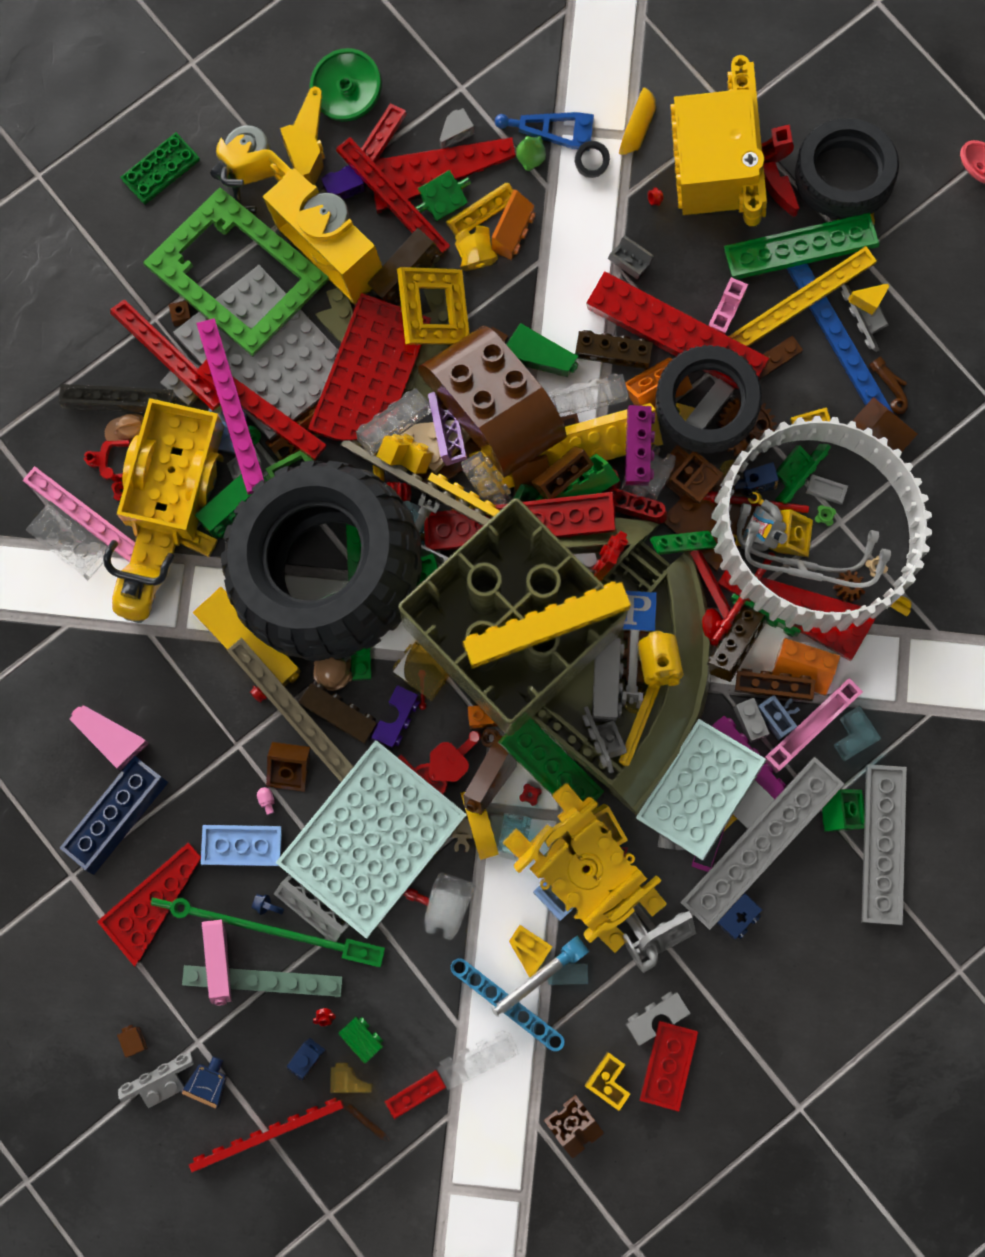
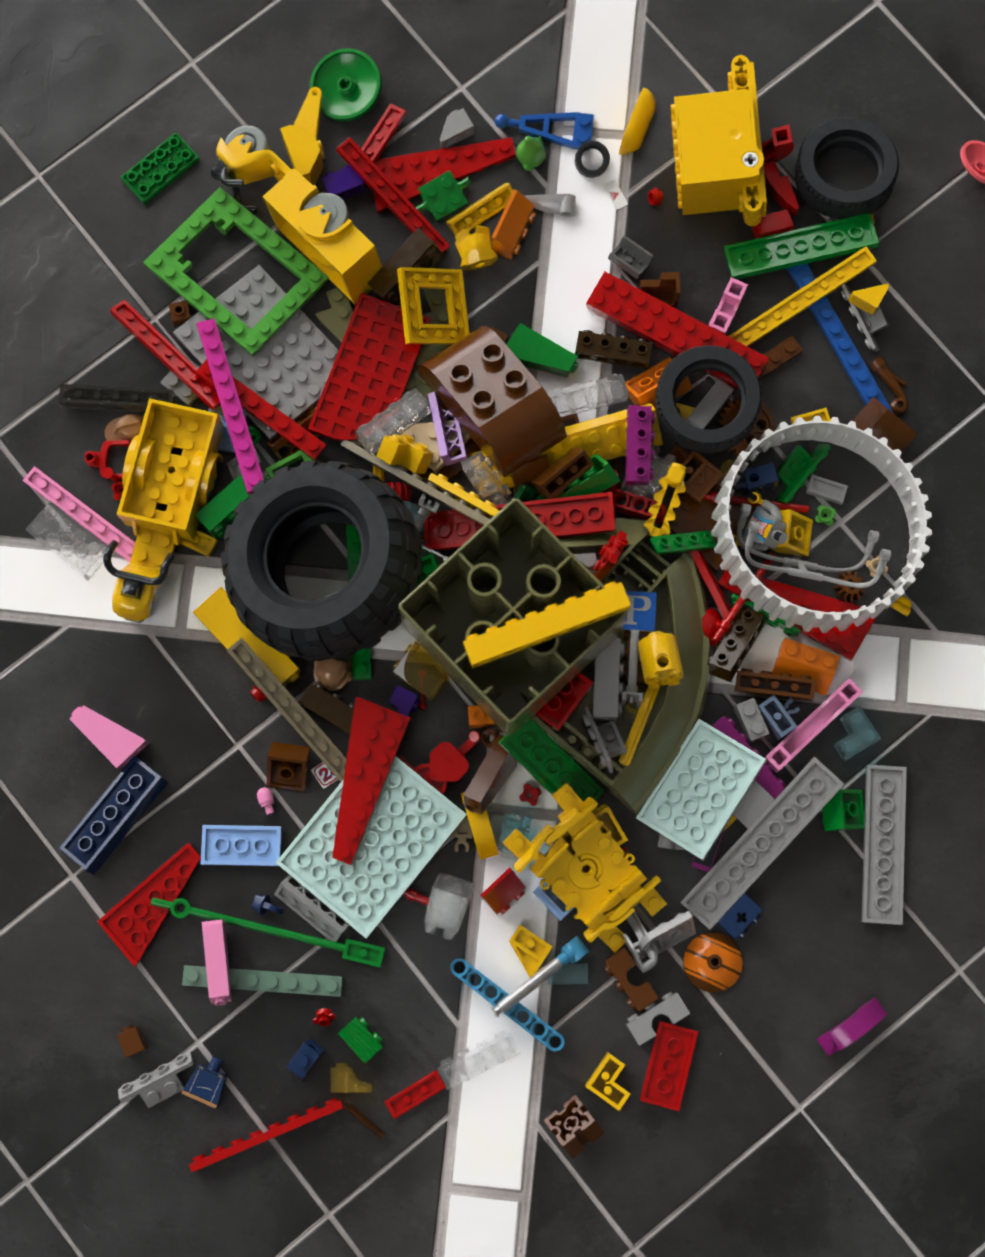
(324, 775): none -> sticker
(371, 752): none -> red wing
(503, 892): none -> red slope
(554, 203): none -> light grey piece
(566, 701): none -> red slope
(615, 194): none -> white sticker
(638, 996): none -> reddish brown arch
(665, 289): none -> reddish brown panel
(675, 480): none -> yellow sword
(698, 962): none -> orange dish
(773, 224): none -> red hinge
(853, 1027): none -> magenta arch

